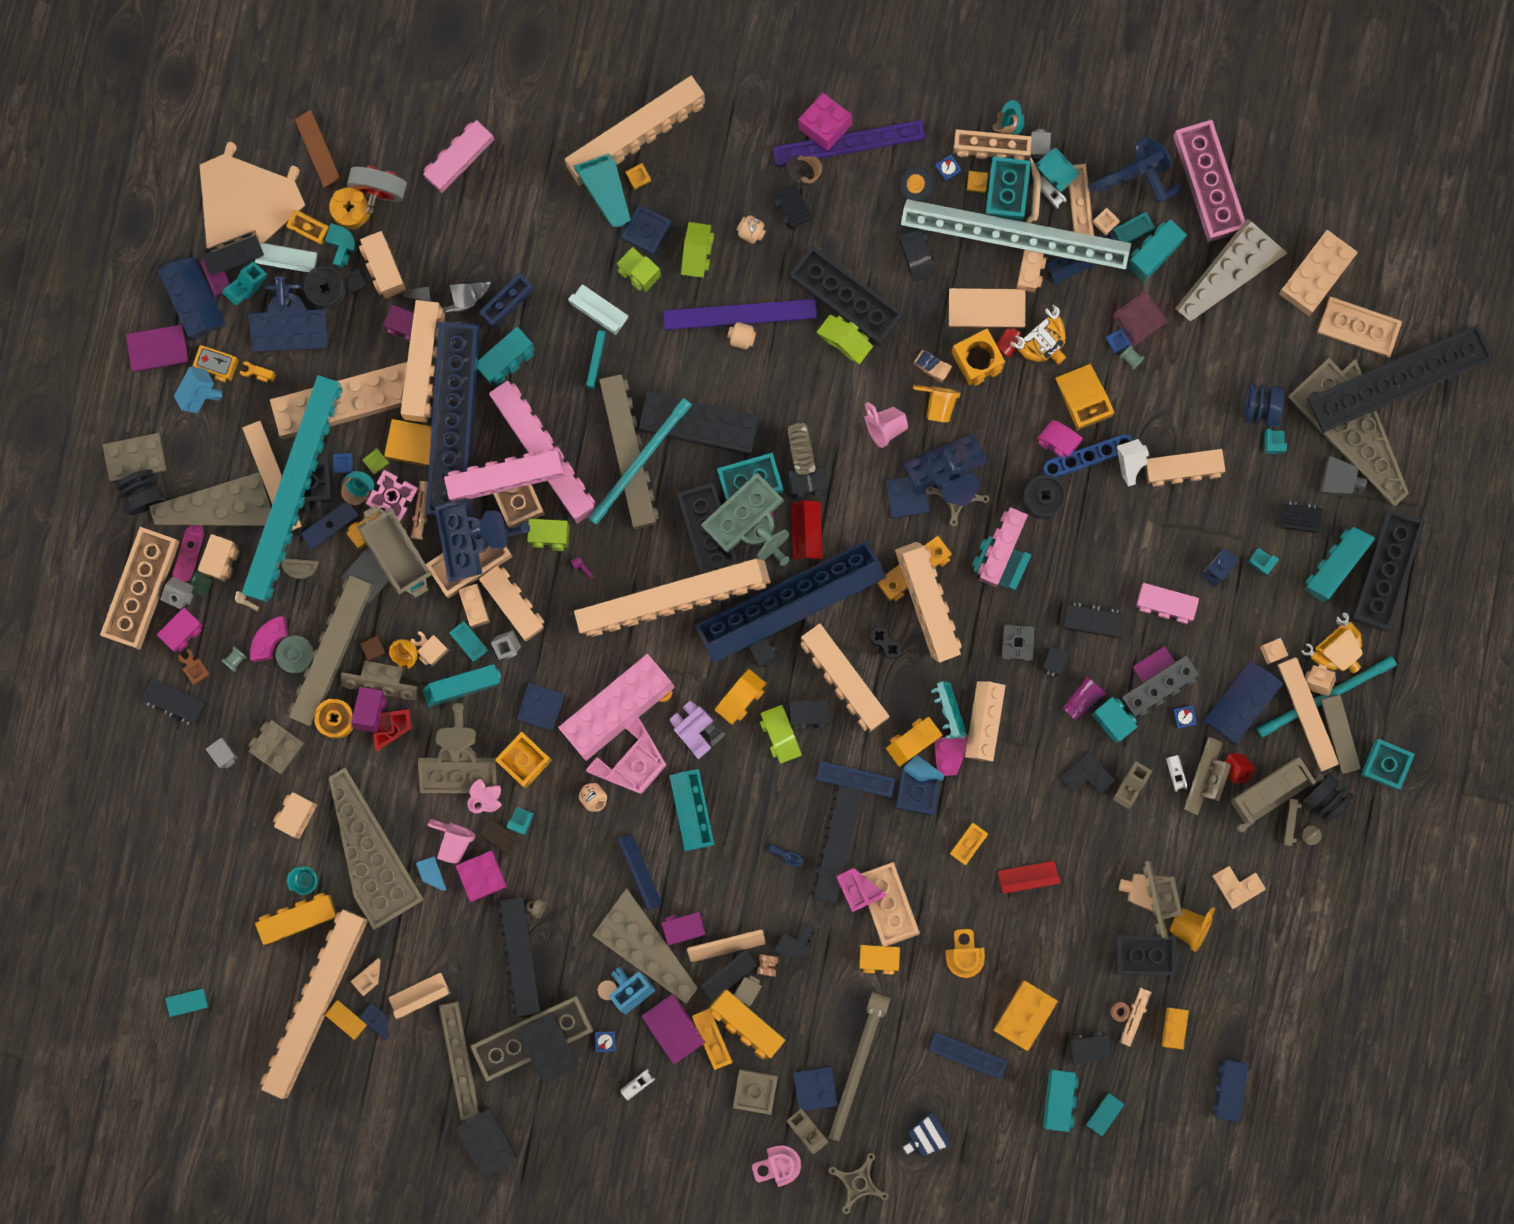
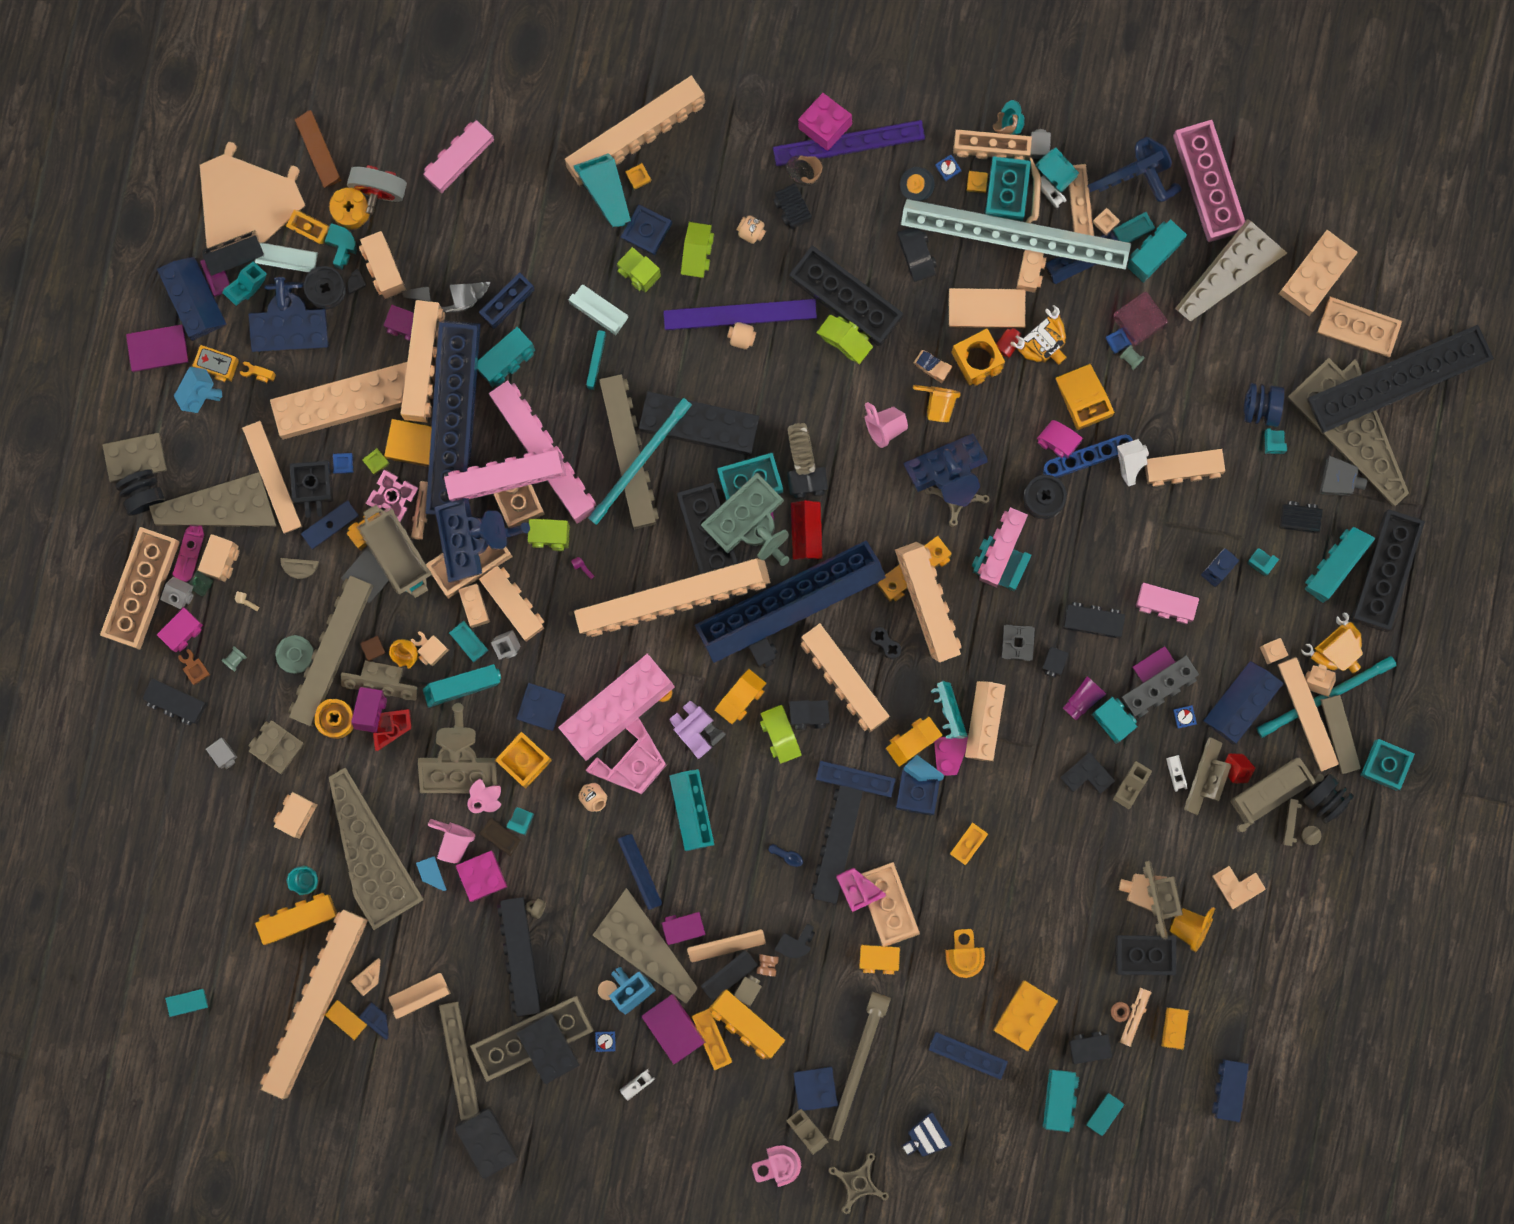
(267, 638): dark pink brick -> none
(292, 489): teal brick -> none
(356, 487): teal piece -> none
(755, 1091): dark tan plate -> none
(905, 499): dark blue plate -> none
(1028, 877): red panel -> none

